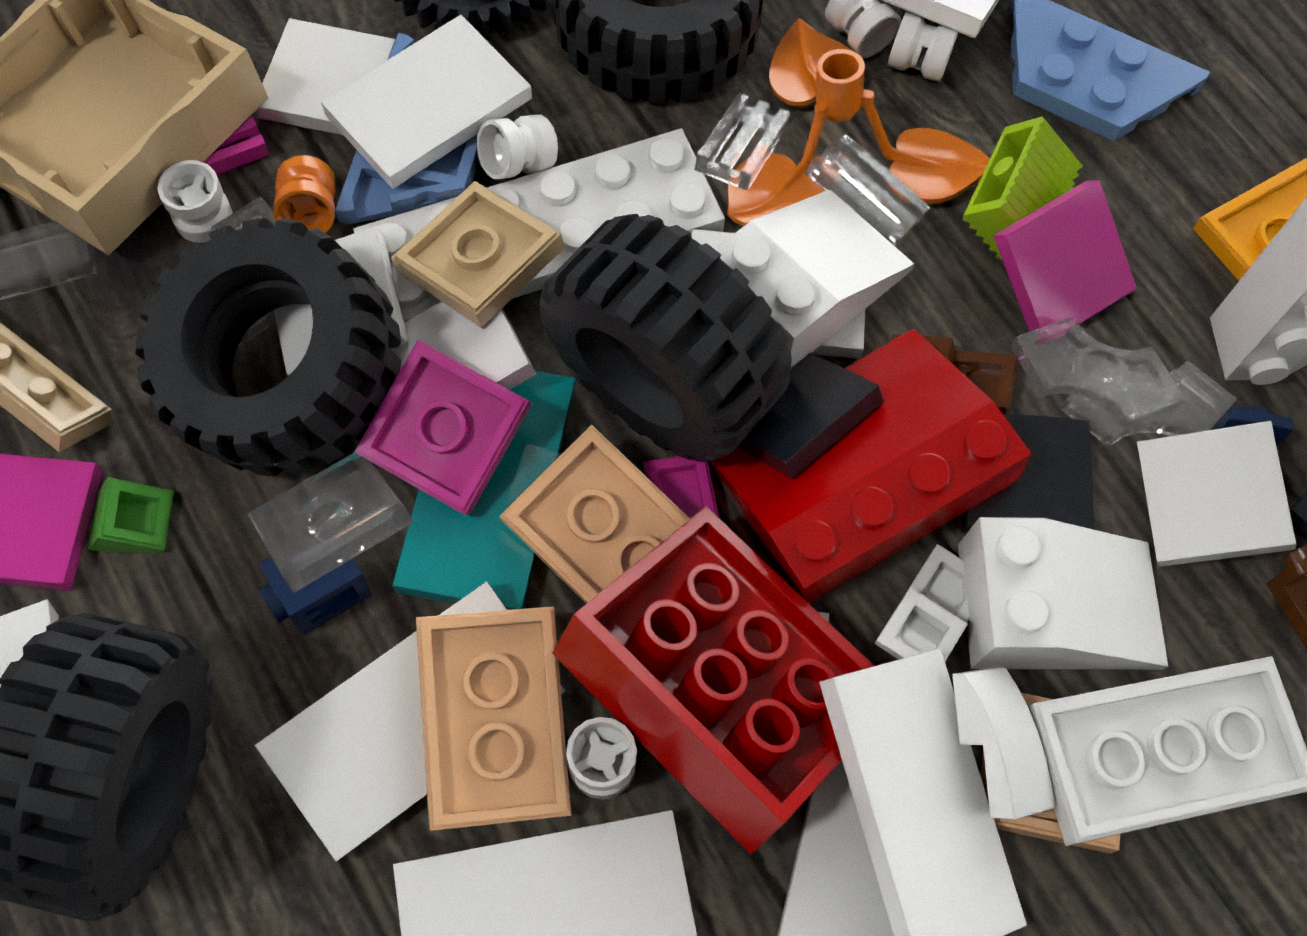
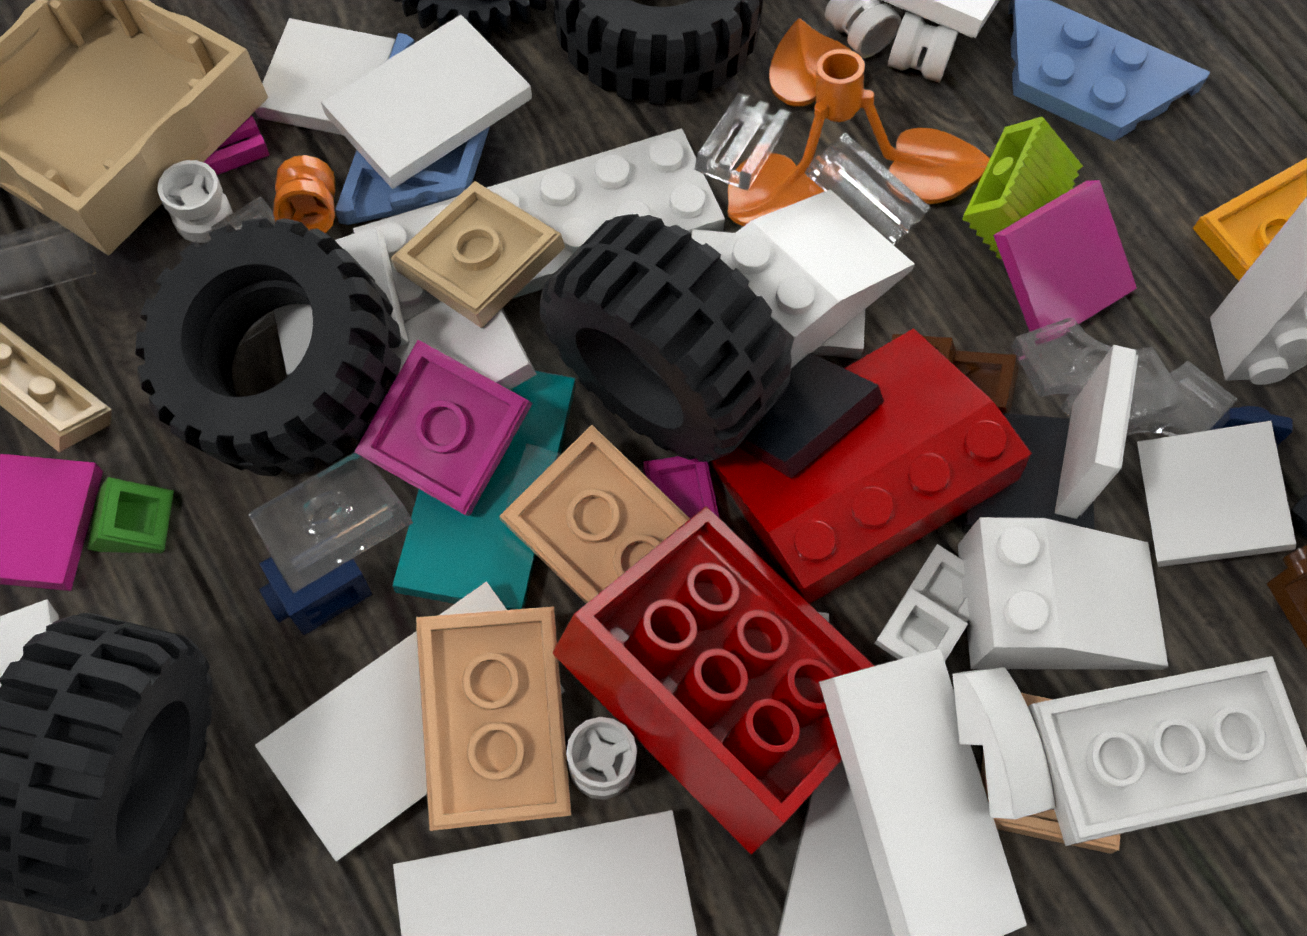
(516, 146): white wheel -> none
(1097, 432): none -> white tile

